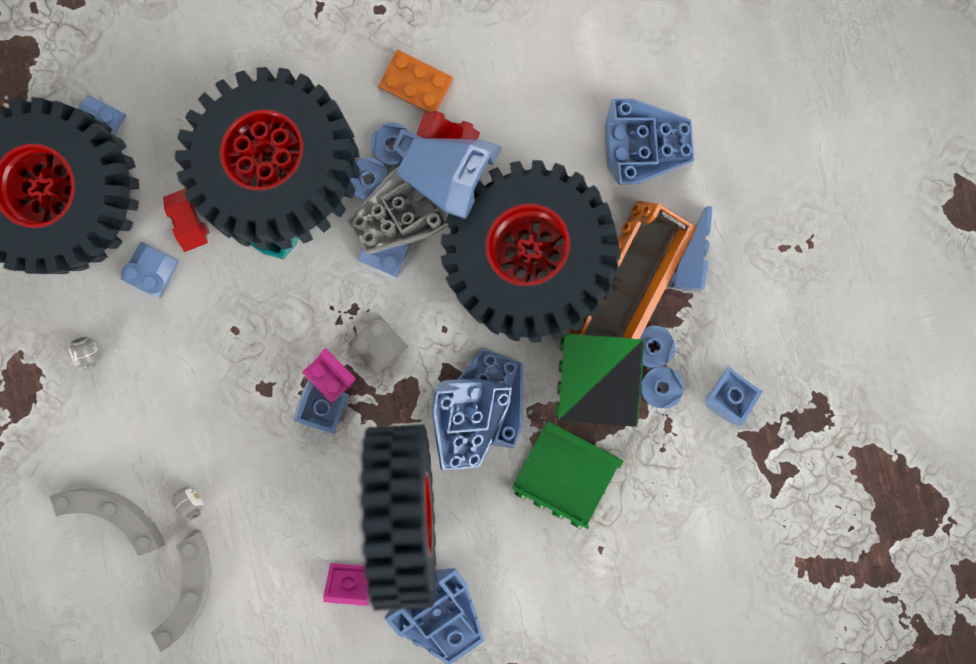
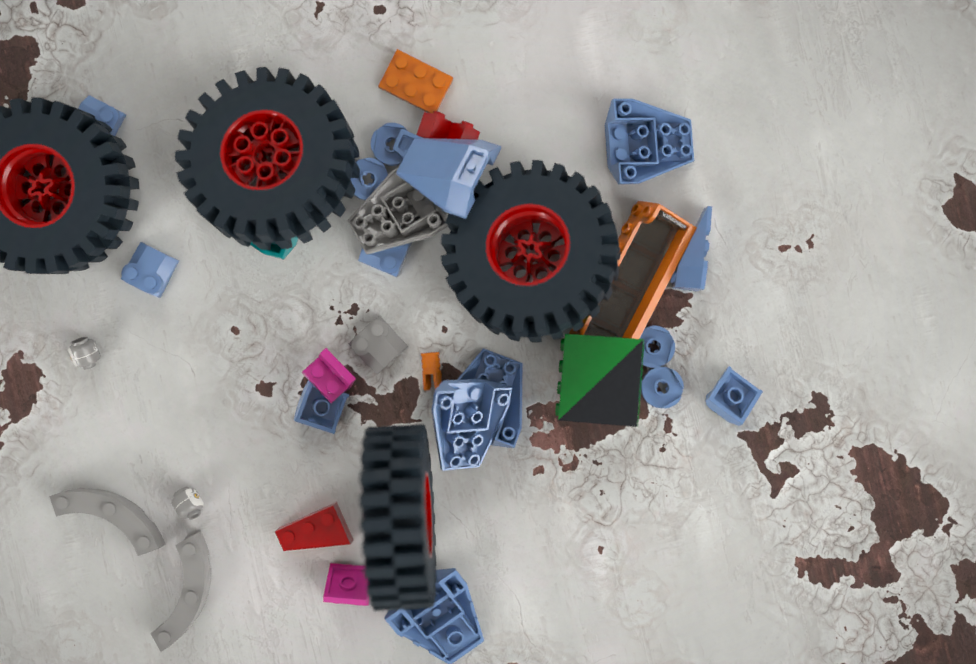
(187, 226): red brick -> none
(316, 530): none -> red wedge
(431, 365): none -> orange hinge
(566, 475): green panel -> none

